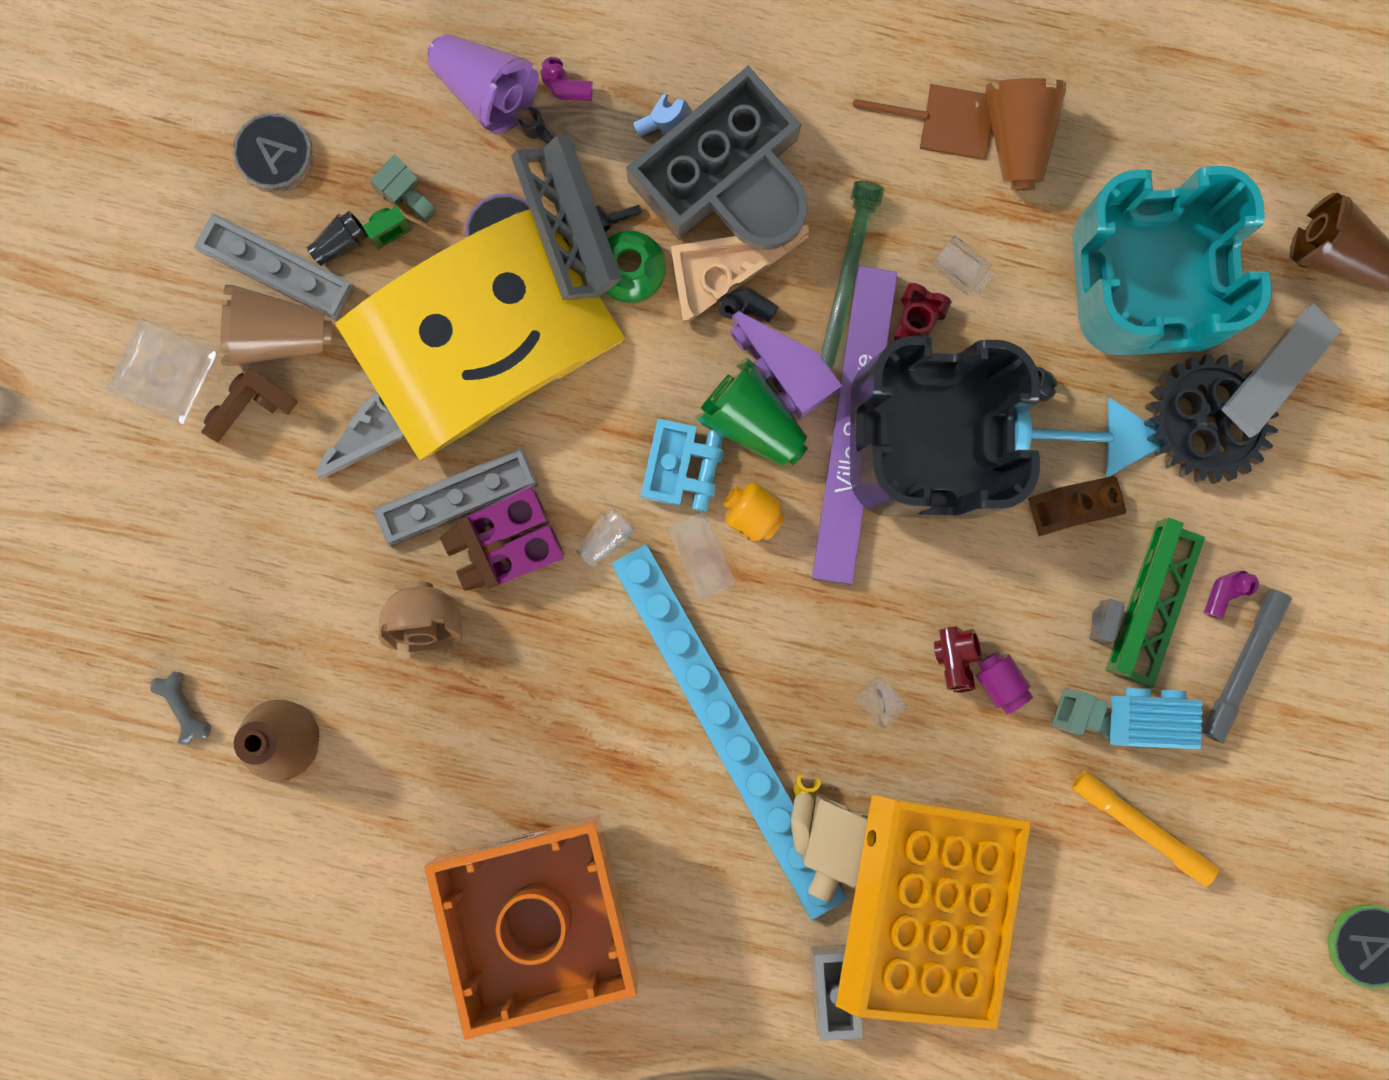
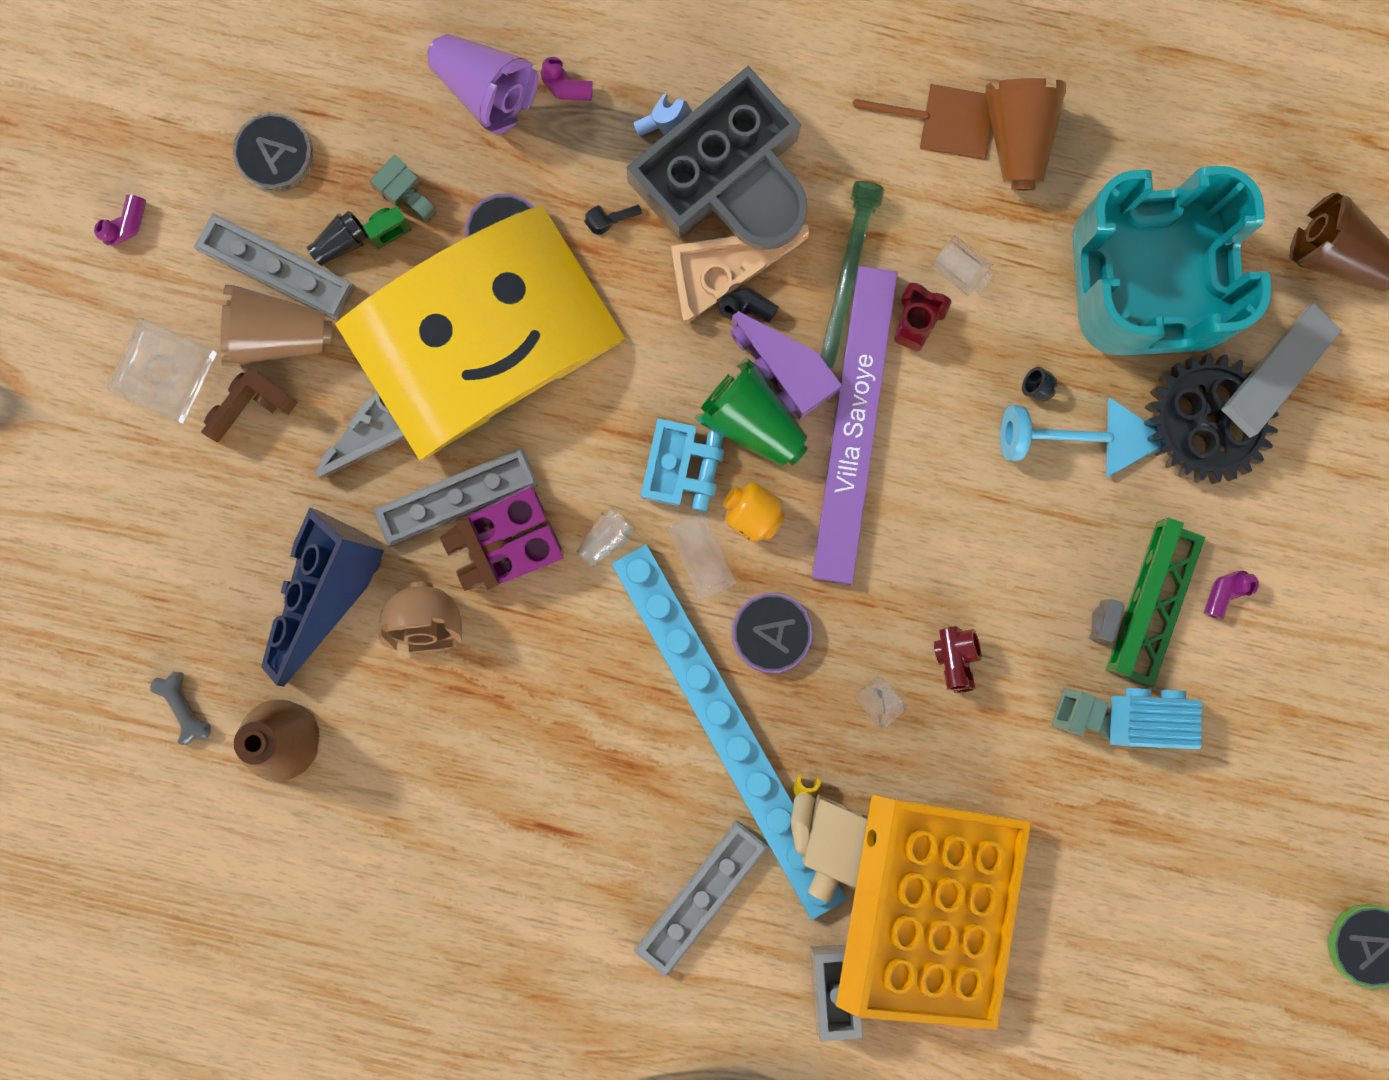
(123, 227): none -> magenta arm
(327, 579): none -> dark blue wedge
(532, 927): orange brick -> none
(538, 129): black hand -> none
(575, 219): dark grey fence -> none
(650, 275): green piece -> none
(700, 899): none -> light grey tile
(772, 633): none -> black tile
(940, 430): black piece -> none
(1004, 682): magenta brick -> none
(1077, 505): reddish brown bracket -> none
(1182, 855): light orange piece -> none
(1265, 625): dark grey piece -> none

